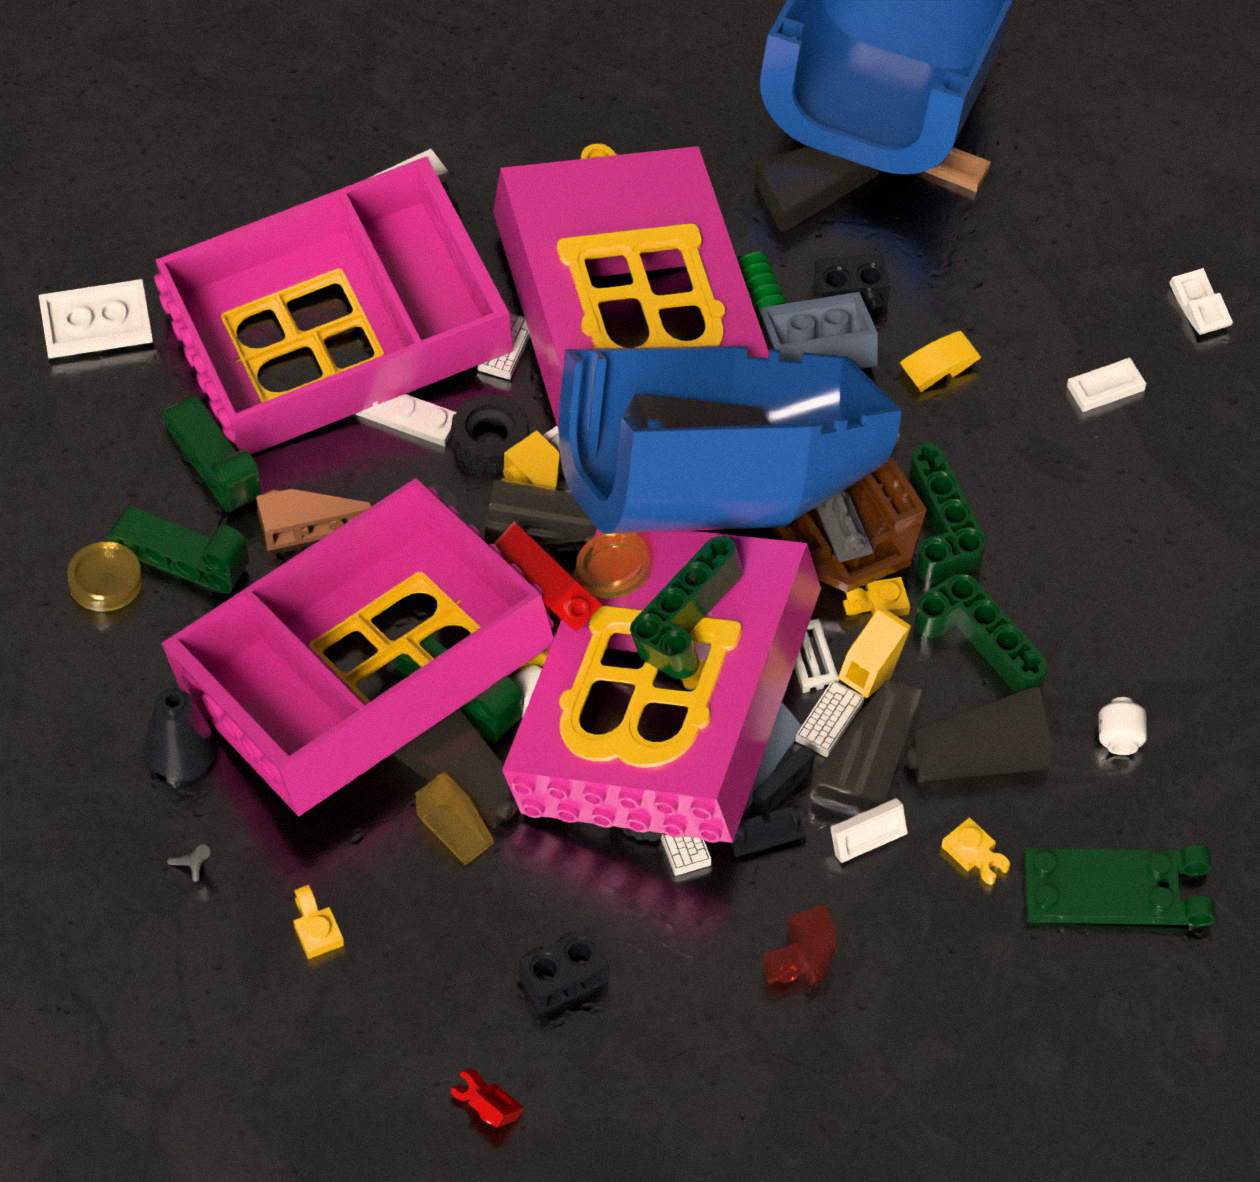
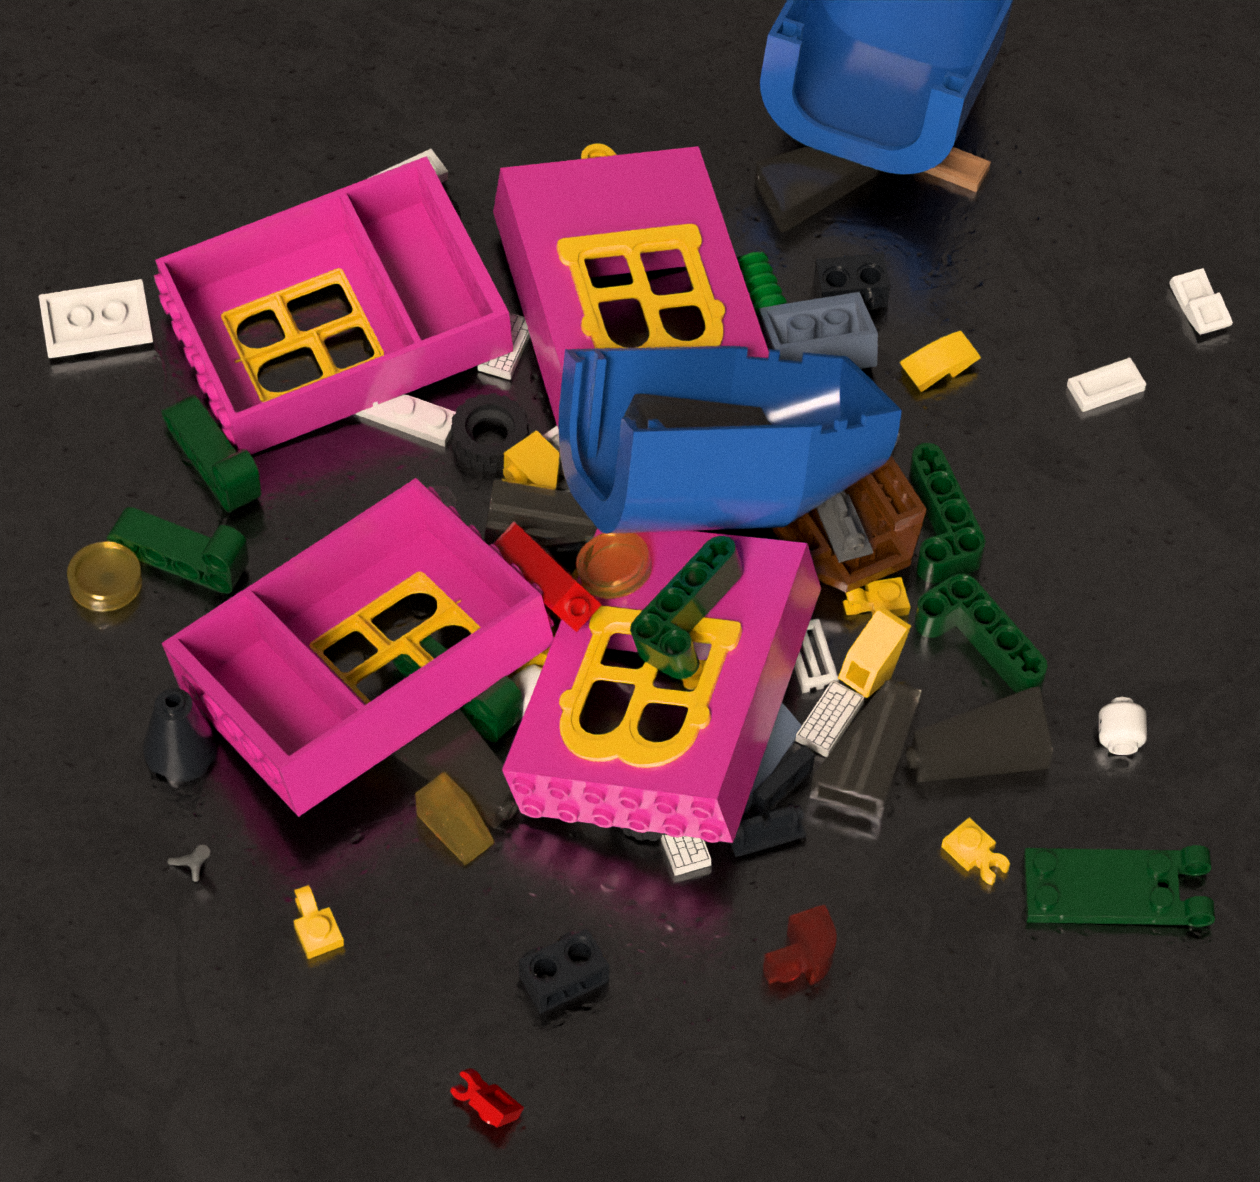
(303, 516): nougat slope -> none
(869, 830): white tile -> none

